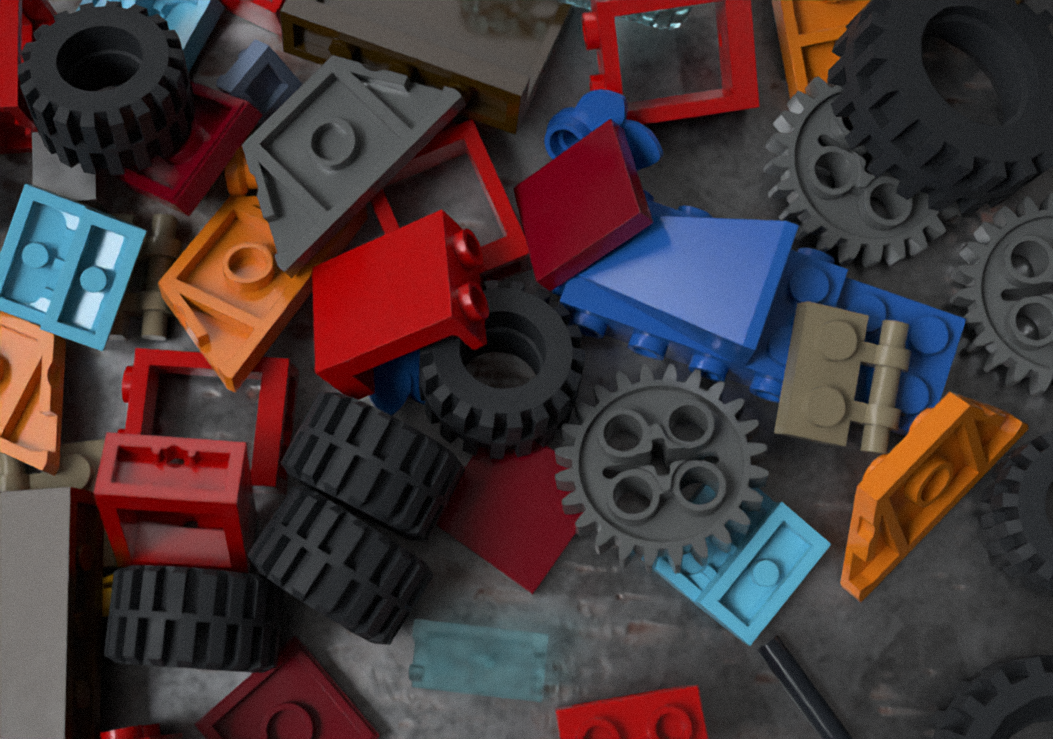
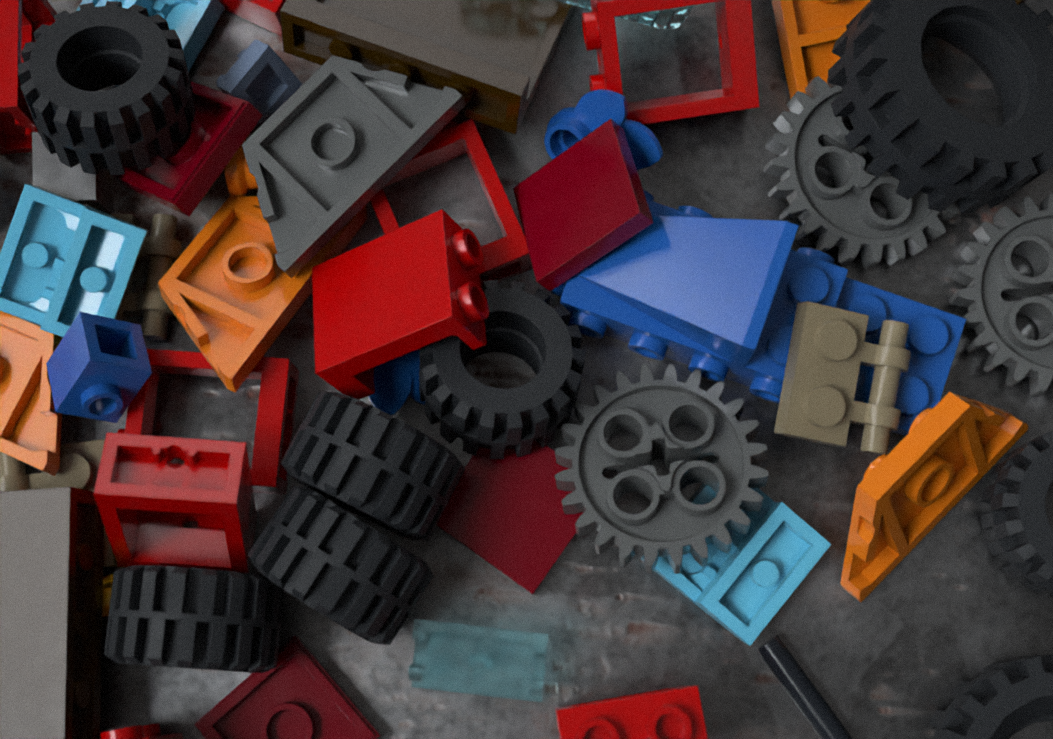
(98, 367): none -> blue brick

